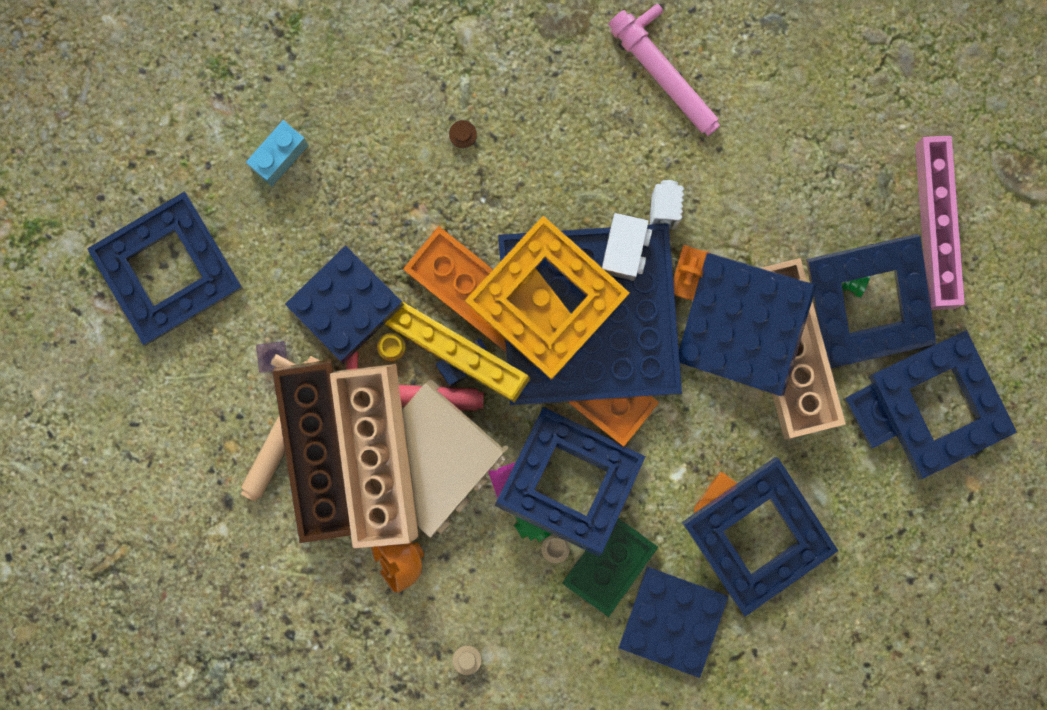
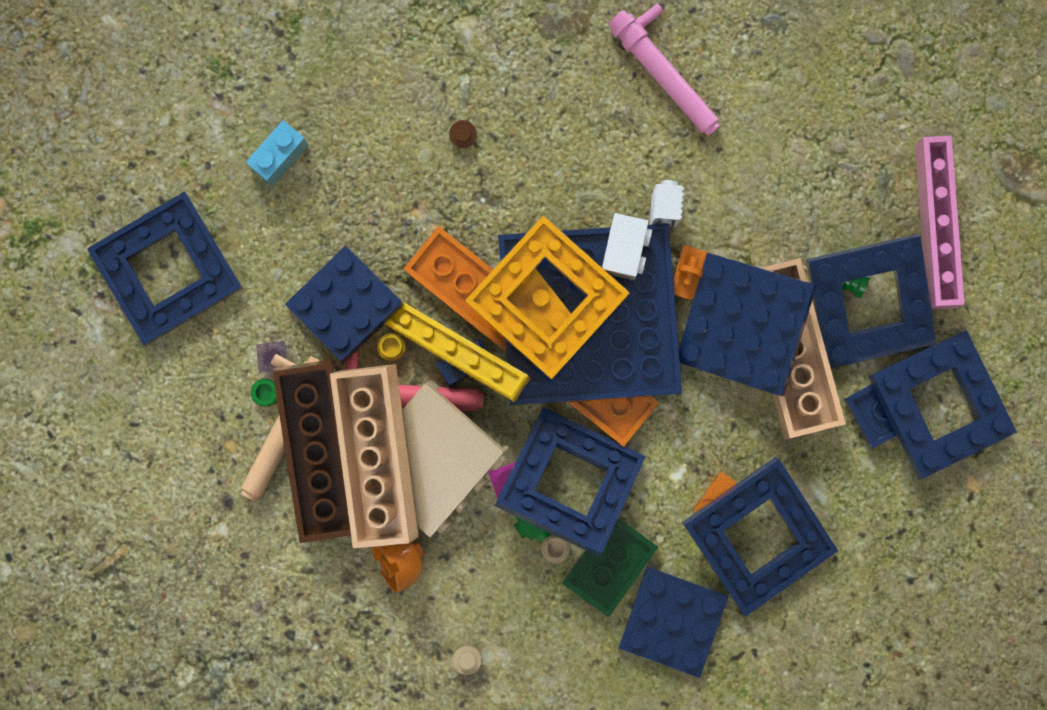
(263, 393): none -> green tile

